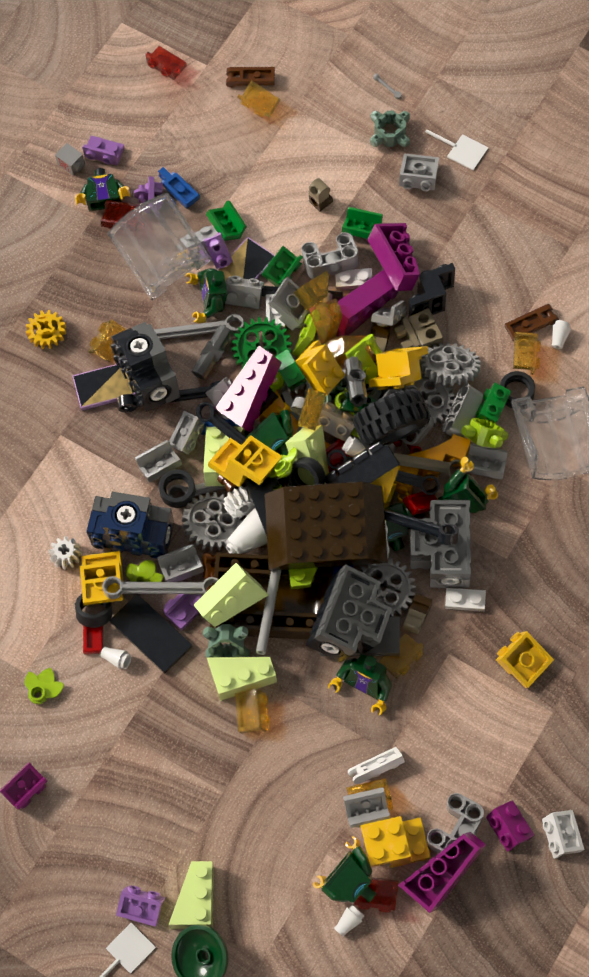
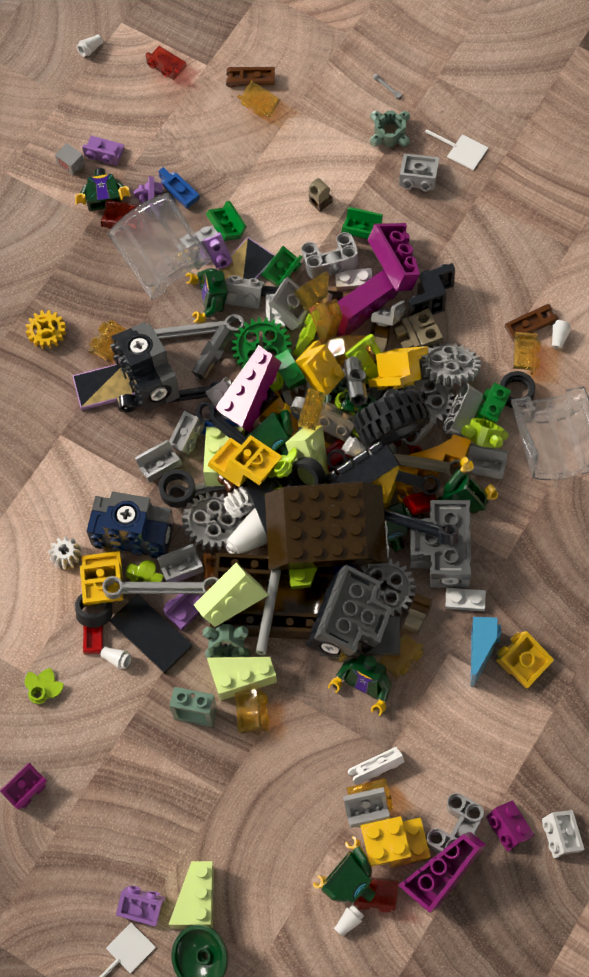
(89, 45): none -> white cone
(195, 710): none -> sand green window
(484, 636): none -> dark azure slope

